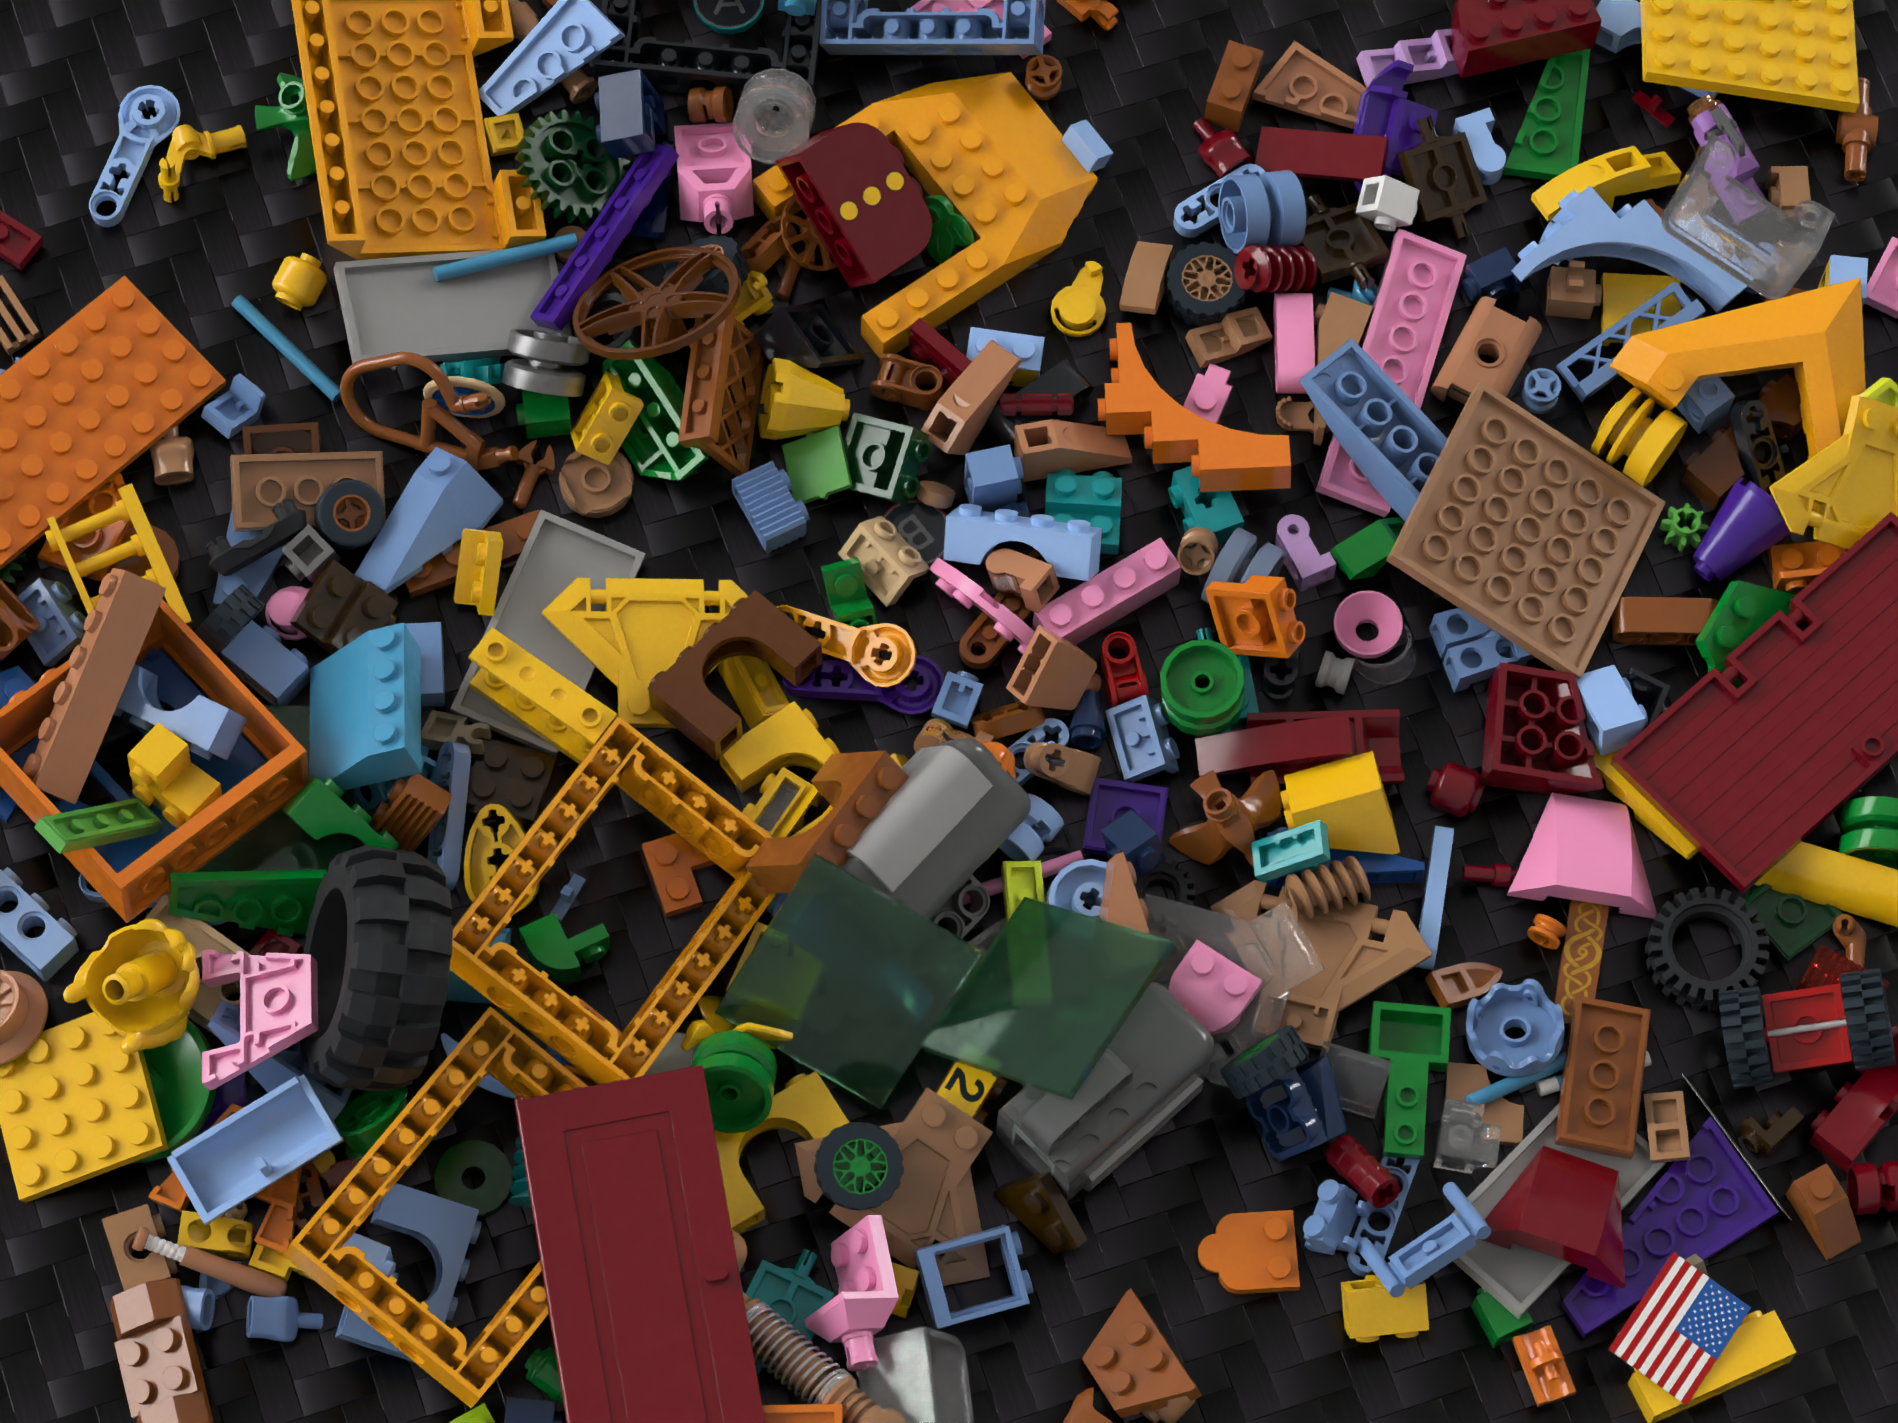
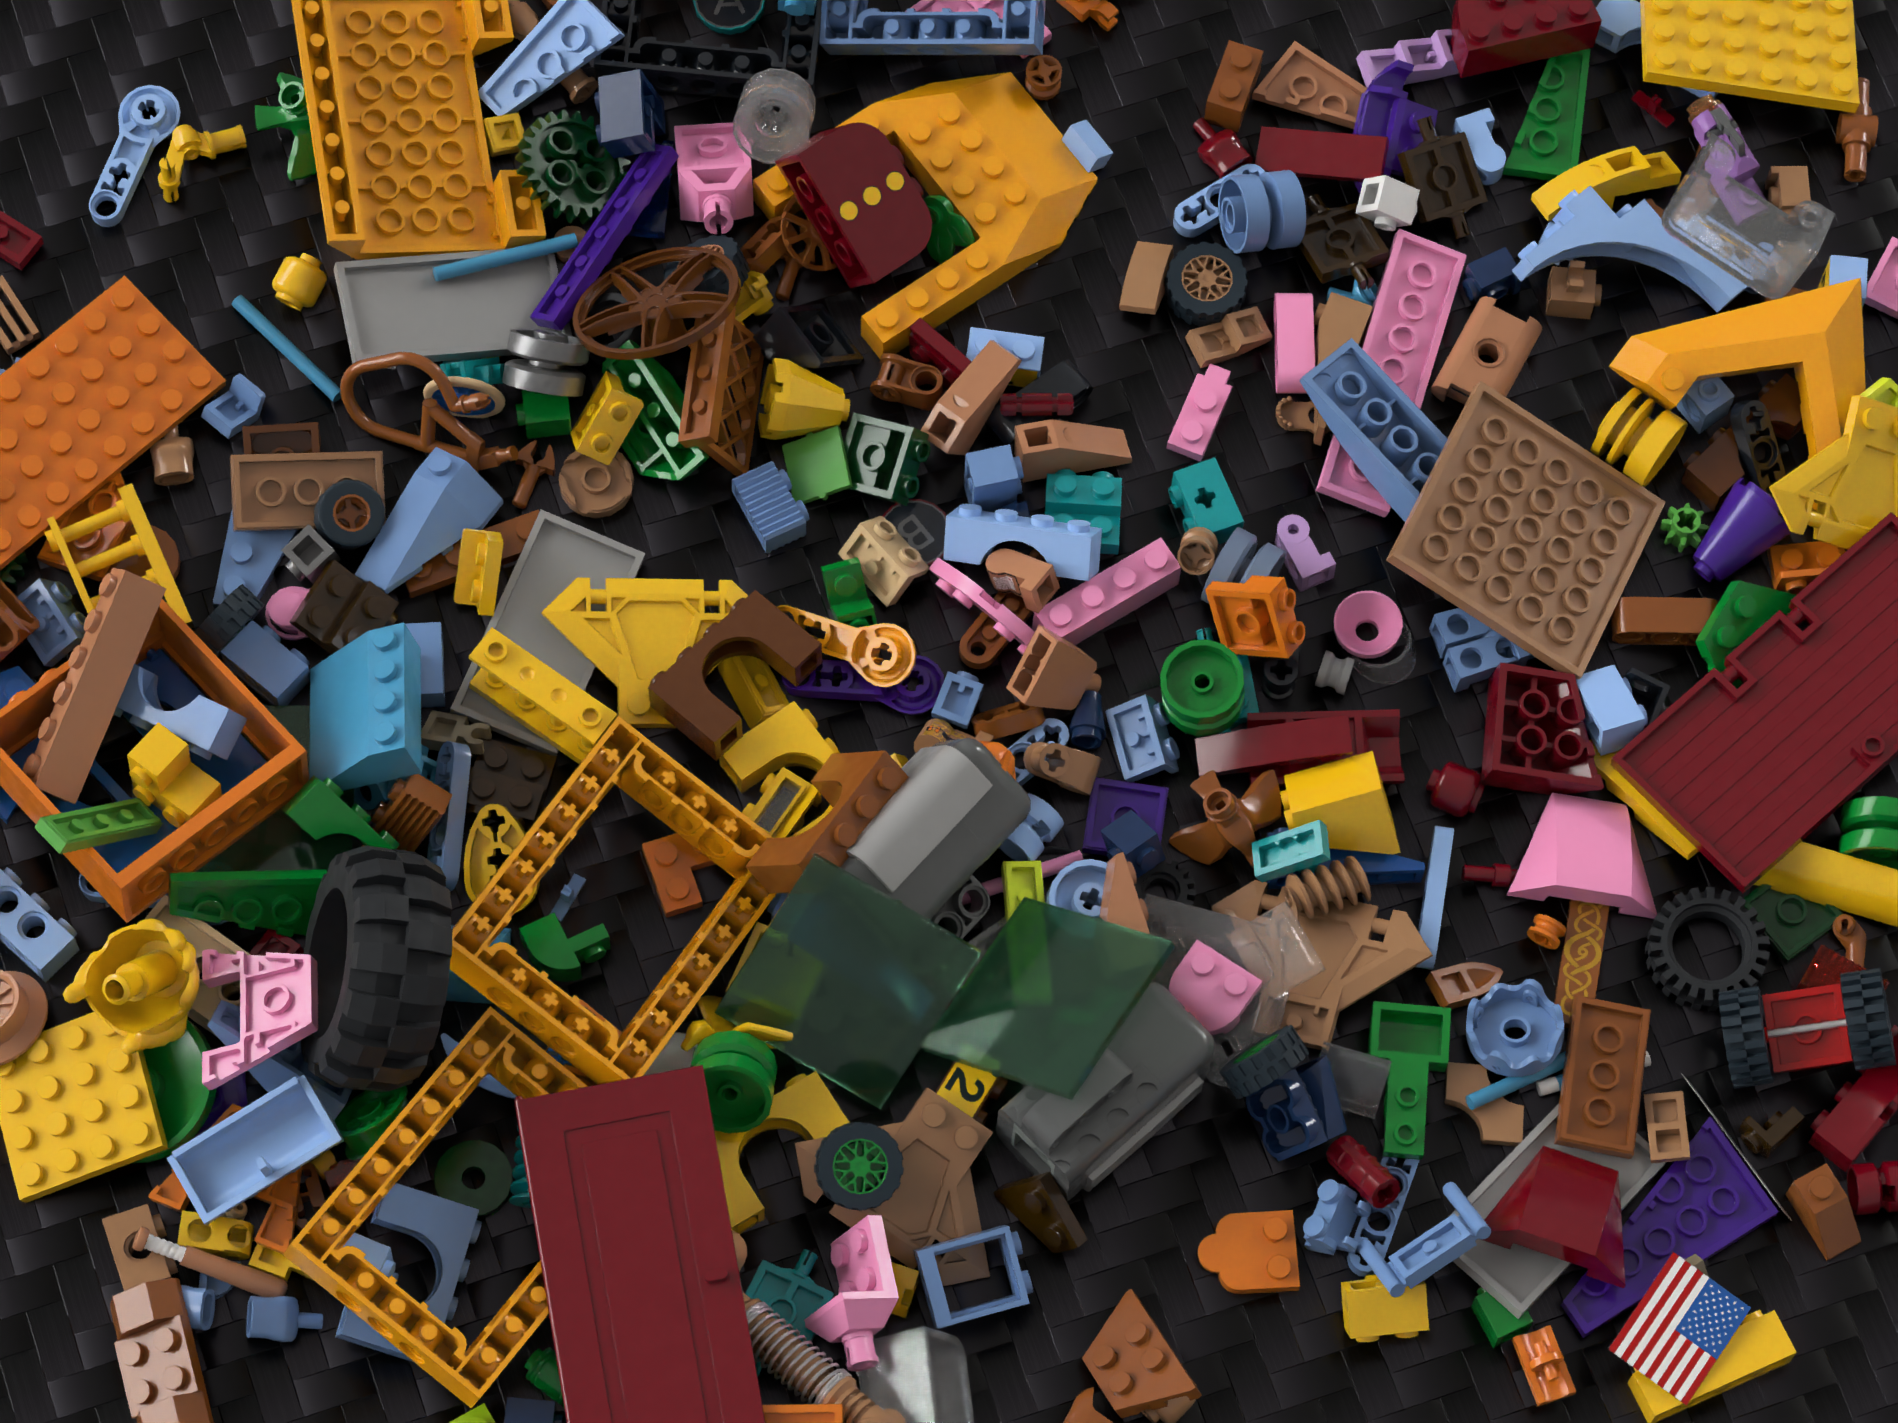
(230, 559): black piece -> none
(710, 105): dark orange wheel -> none
(935, 494): medium nougat tile -> none
(1081, 302): yellow piece -> none
(1122, 677): red piece -> none
(1218, 455): orange arch -> none
(1275, 269): dark red piece -> none
(1368, 549): green slope -> none
(1464, 1140): clear brick -> none
(1543, 382): medium blue wheel -> none
(1605, 375): medium blue fence -> none
(1627, 292): yellow piece -> none

